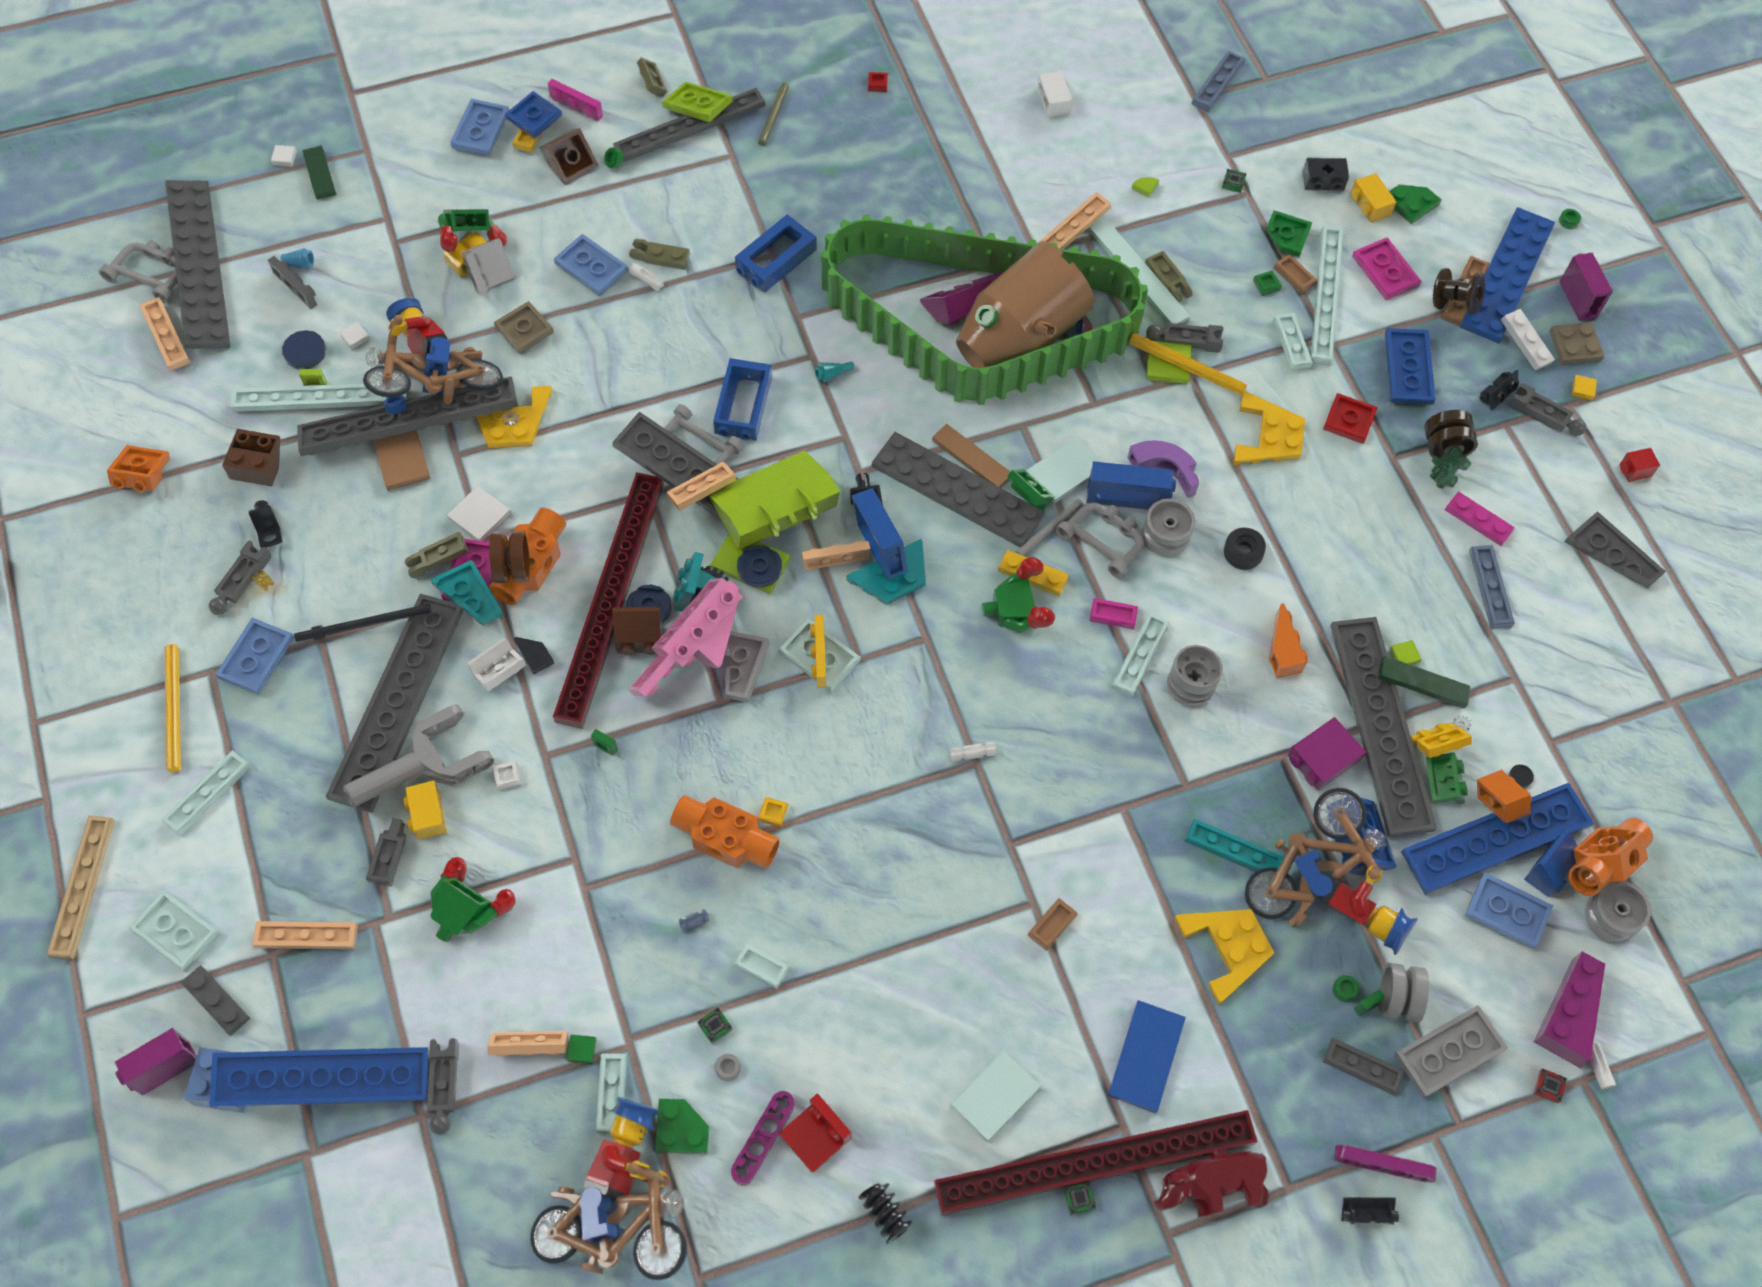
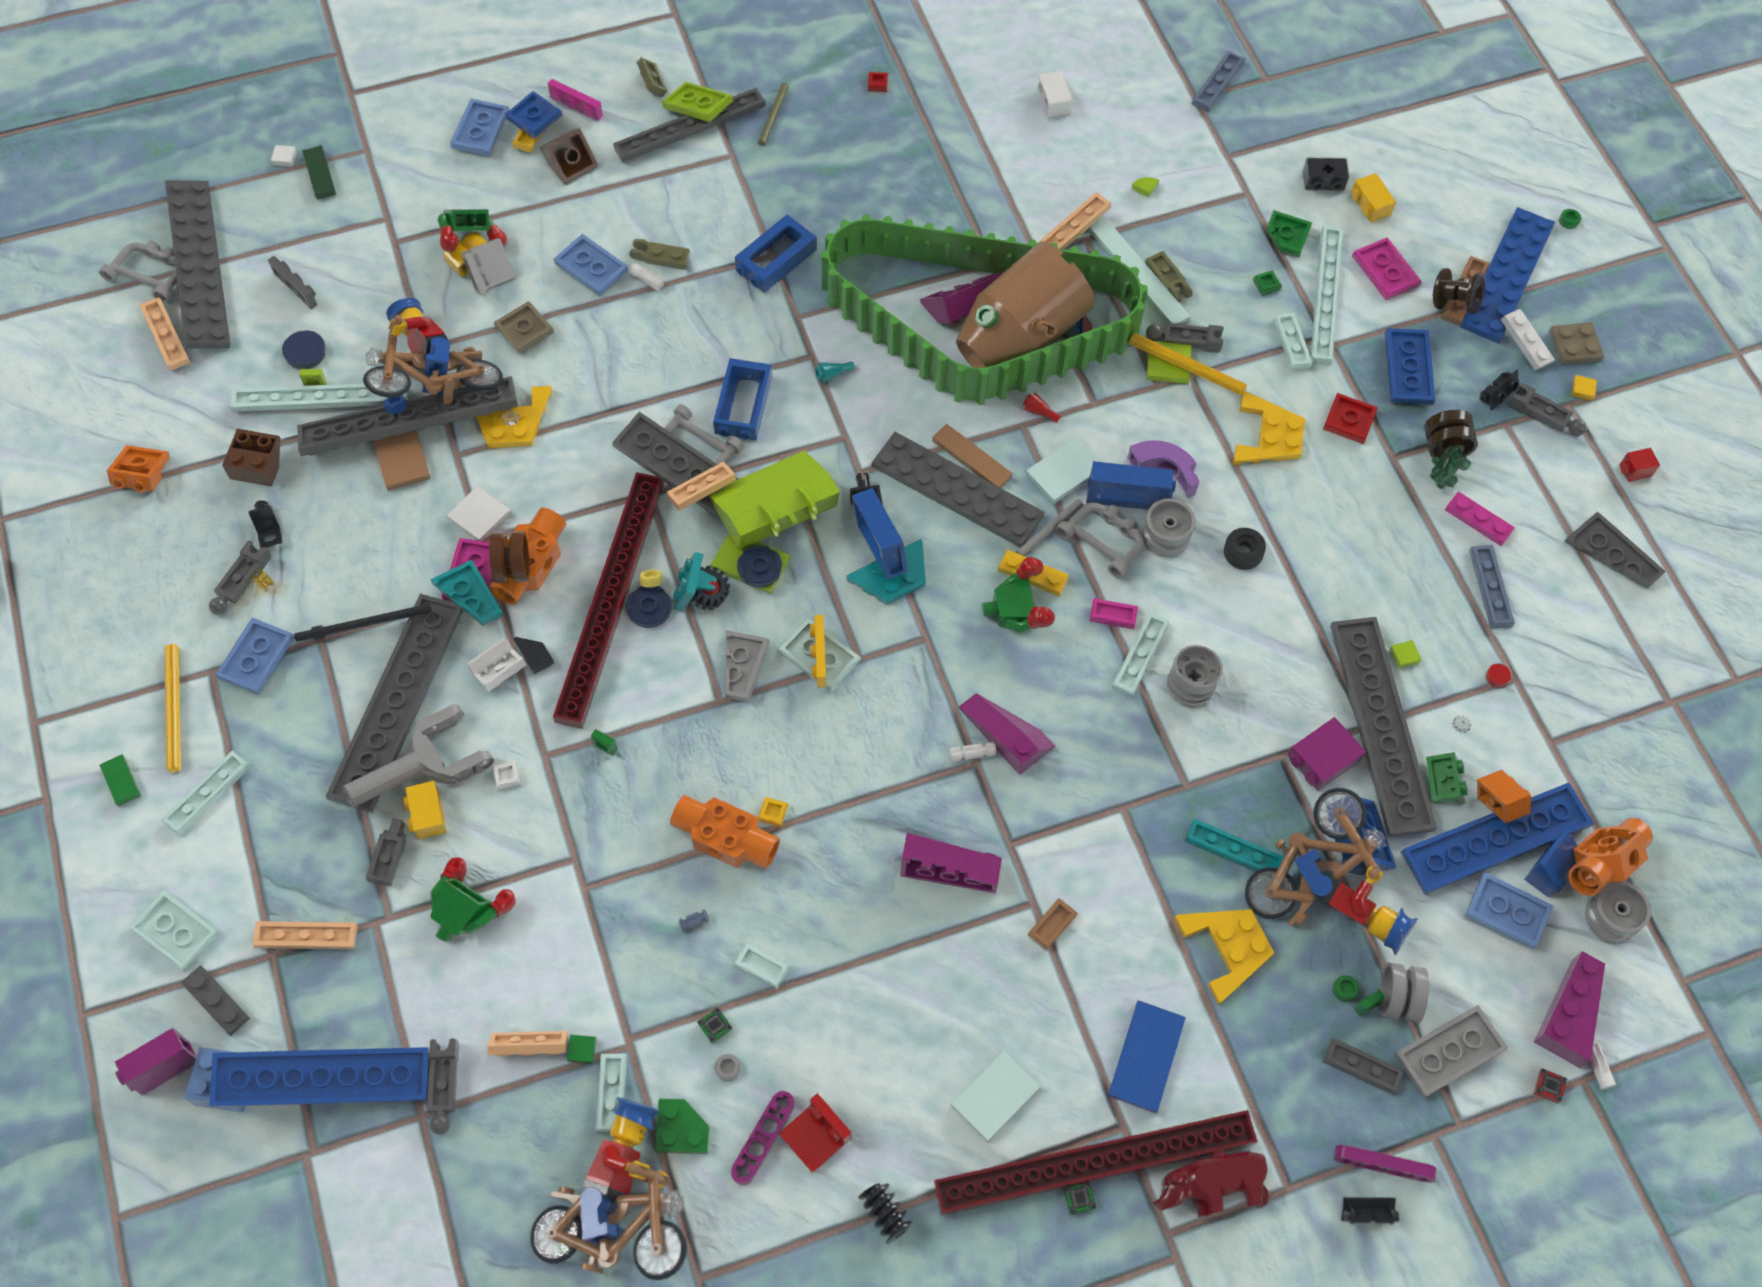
(80, 888): tan tile -> none
(120, 780): none -> green tile
(299, 259): dark azure cone -> none
(354, 335): white tile -> none
(436, 555): olive hinge -> none
(613, 158): green tile -> none
(637, 629): reddish brown slope -> none
(650, 578): none -> light yellow tile
(697, 633): bright pink wedge -> none
(836, 555): light nougat plate -> none
(949, 864): none -> magenta wedge
(1013, 737): none -> magenta wedge
(1030, 489): green bracket -> none
(1037, 406): none -> red cone
(1234, 180): tile -> none
(1285, 651): orange slope -> none
(1295, 274): medium nougat tile -> none
(1414, 201): green plate -> none
(1424, 682): dark green tile -> none
(1441, 739): yellow plate -> none
(1498, 675): none -> red tile
(1522, 775): black piece -> none
(1585, 286): magenta brick -> none

